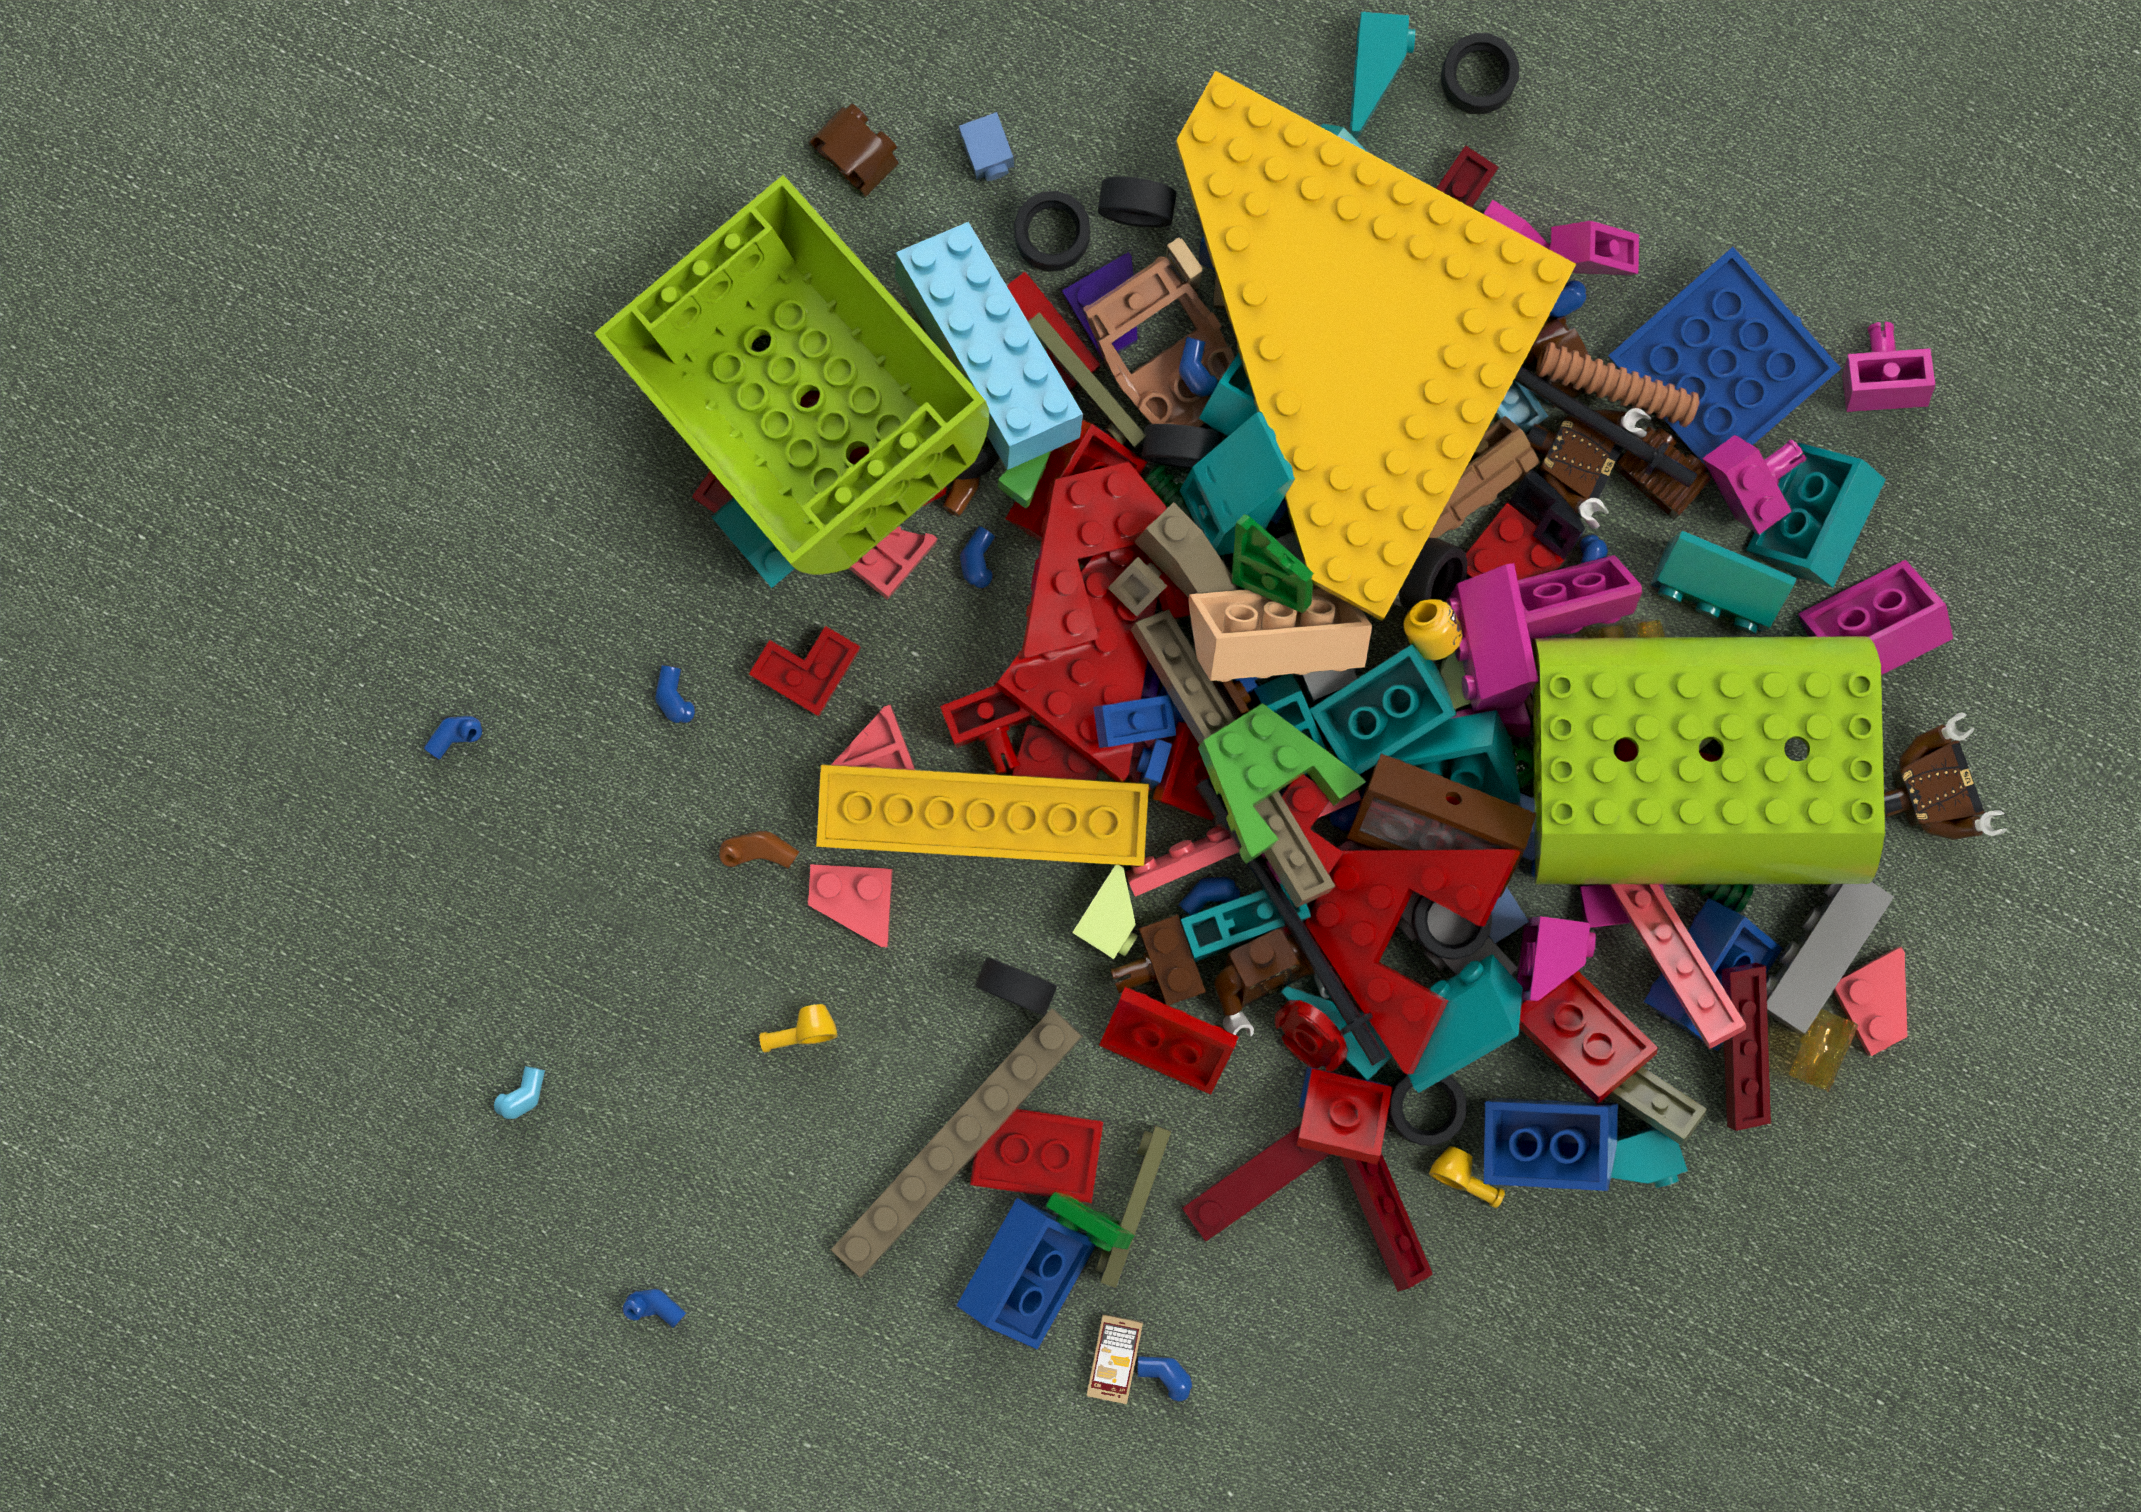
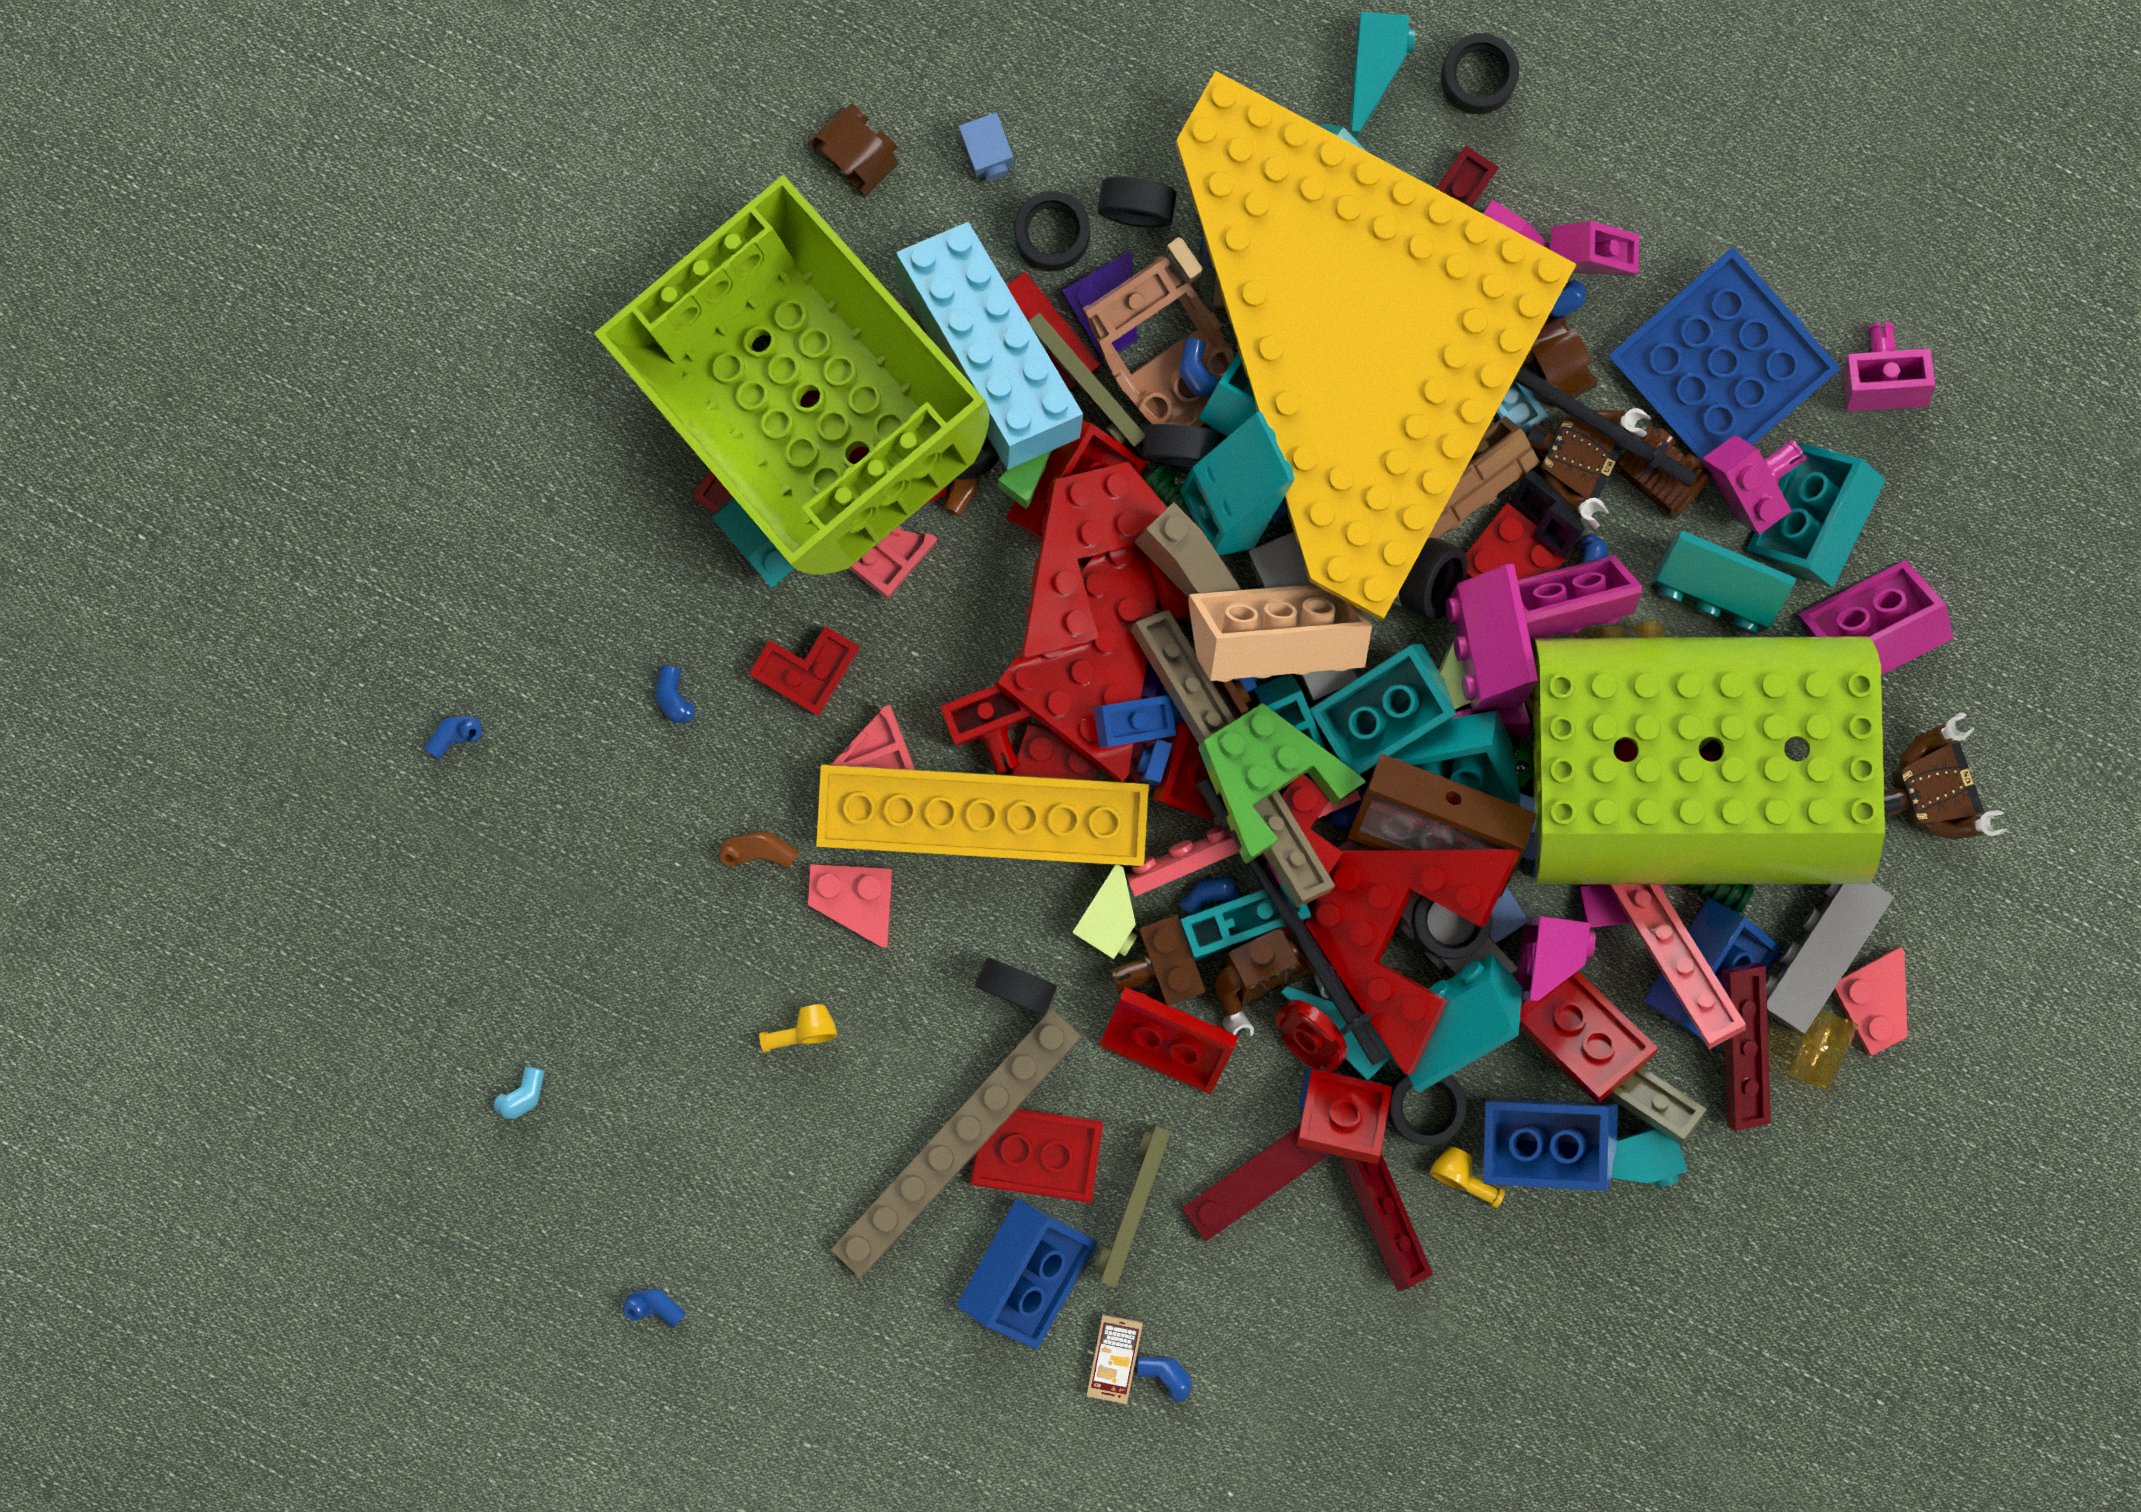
(973, 559): blue arm -> none
(1100, 1226): green hinge -> none
(1138, 585): dark tan tile -> none
(1269, 568): green wing -> none
(1433, 629): yellow head -> none
(1617, 384): nougat piece -> none

